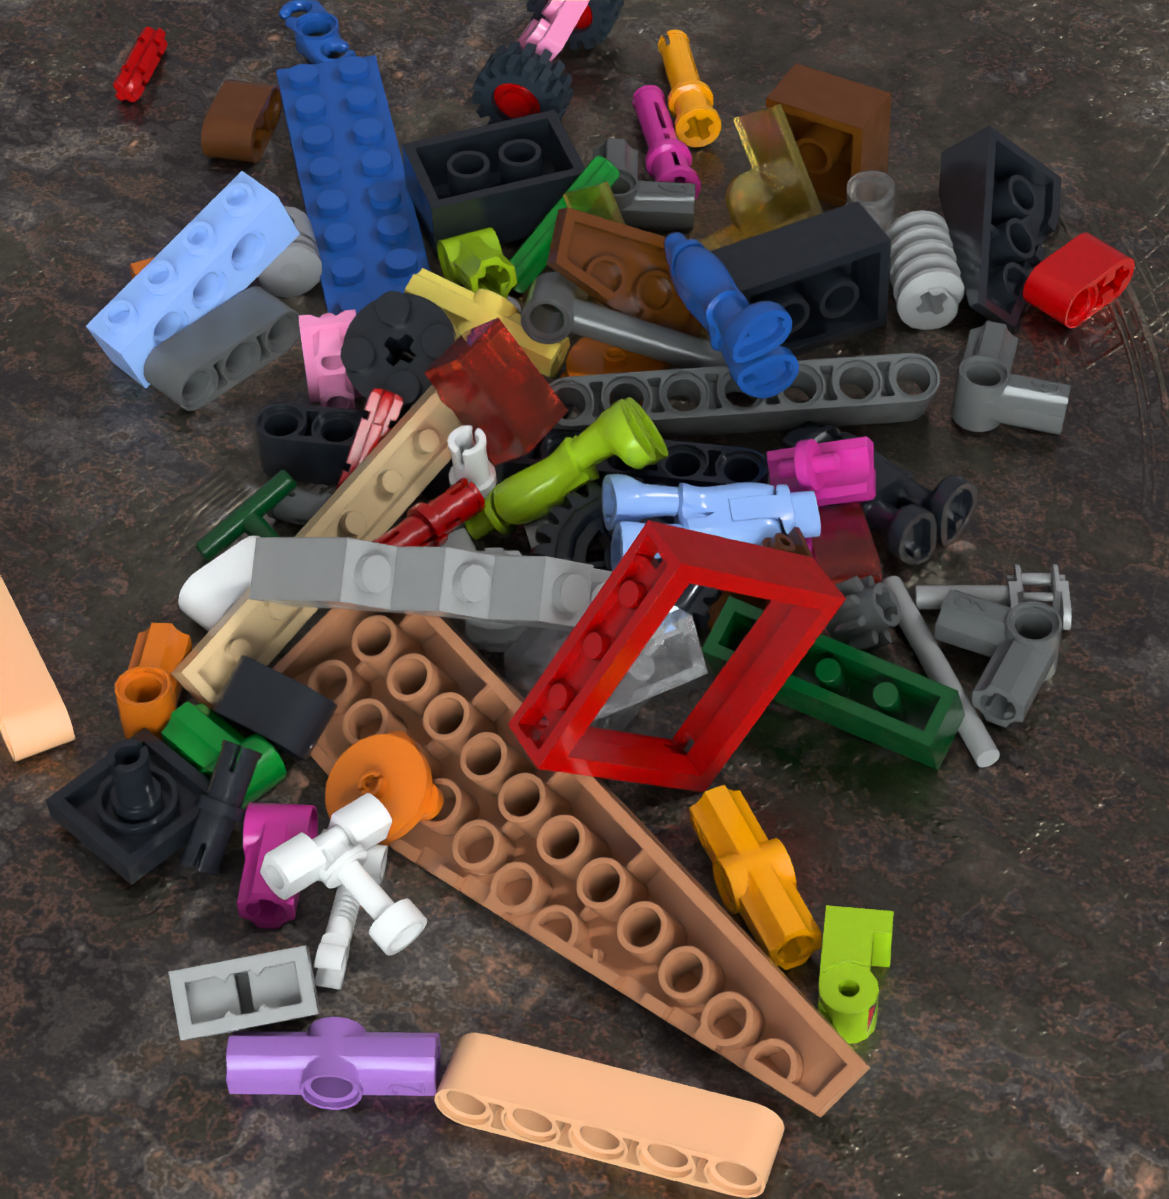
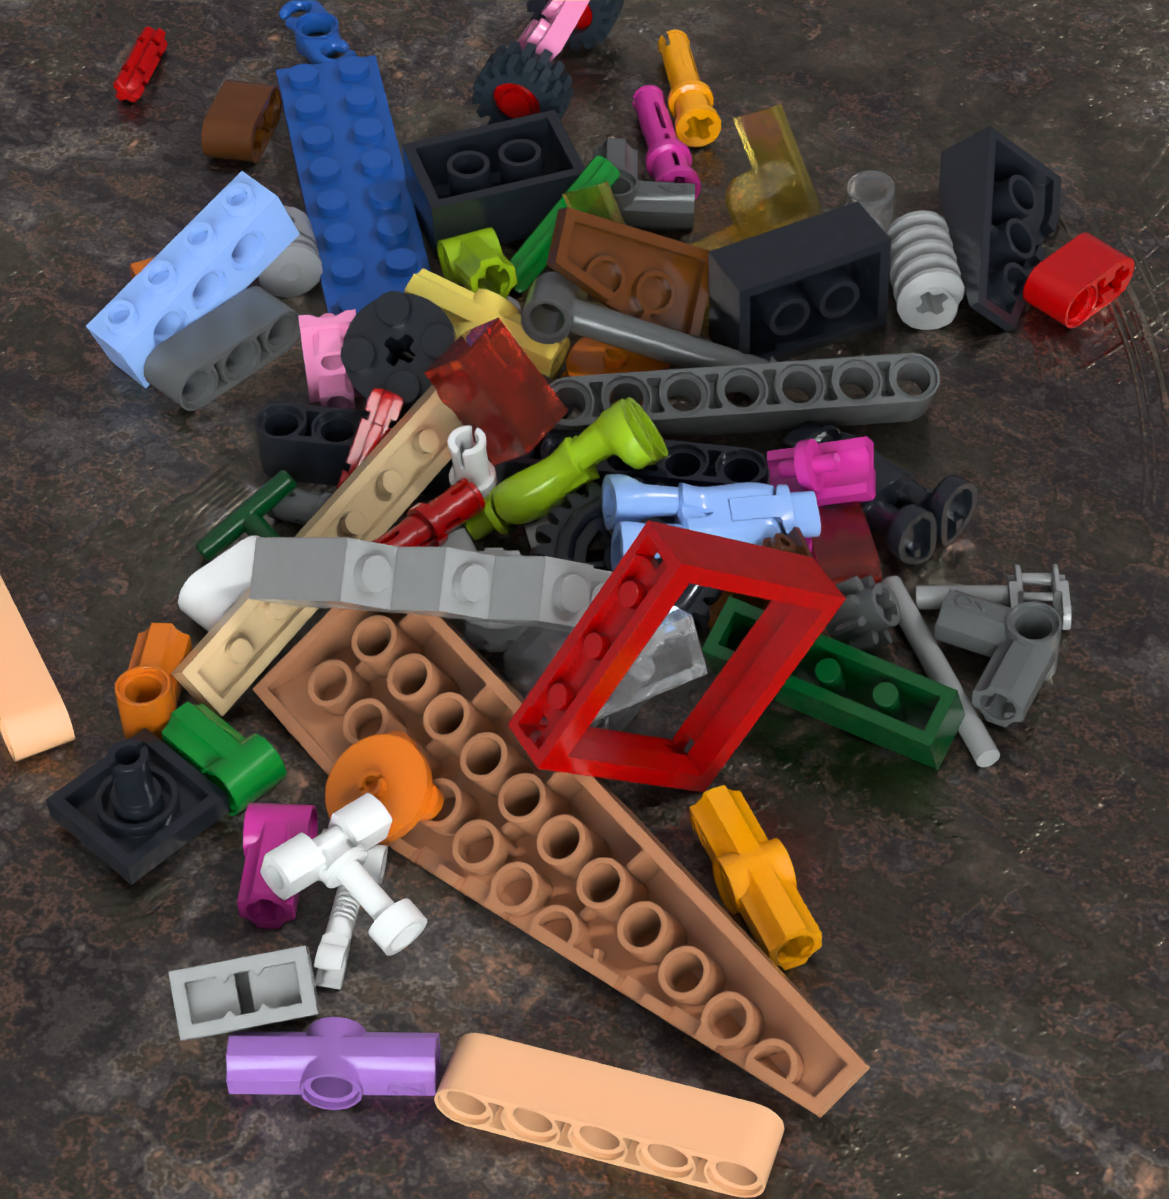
(220, 808): black pin -> none
(274, 707): black beam -> none
(740, 330): blue piece -> none
(836, 126): reddish brown brick -> none
(847, 988): lime leg -> none
(992, 395): dark grey piece -> none

